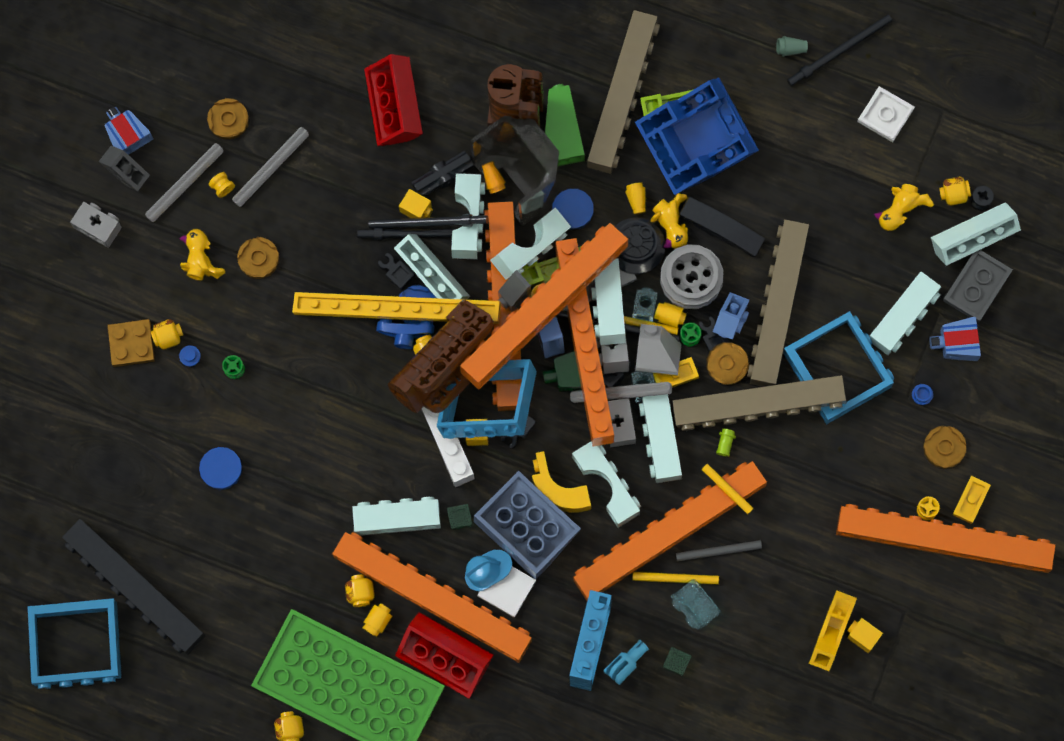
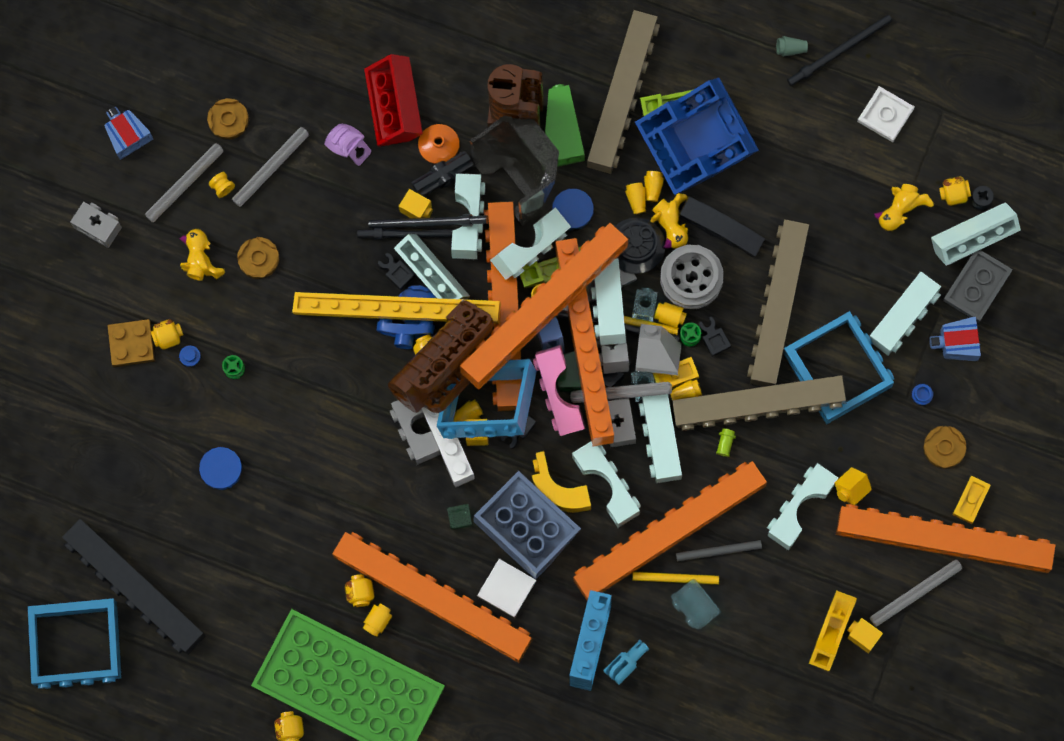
(124, 168): dark grey brick -> none
(344, 140): none -> lavender piece
(396, 517): light aqua brick -> none
(420, 446): none -> light grey arch
(436, 153): none -> orange dish
(443, 655): red slope -> none
(469, 410): none -> yellow cone
(487, 569): dark azure piece -> none
(493, 178): light orange cone -> none
(514, 291): dark grey slope -> none
(566, 415): none -> bright pink arch
(653, 185): none -> yellow cone
(677, 661): clear green plate -> none
(686, 390): none -> yellow cone
(727, 363): pearl gold tile -> none
(732, 316): medium blue brick -> none
(742, 503): yellow bar -> none
(817, 485): none -> light aqua arch
(852, 486): none -> yellow brick
(915, 593): none -> light grey axle
(929, 504): yellow wheel -> none

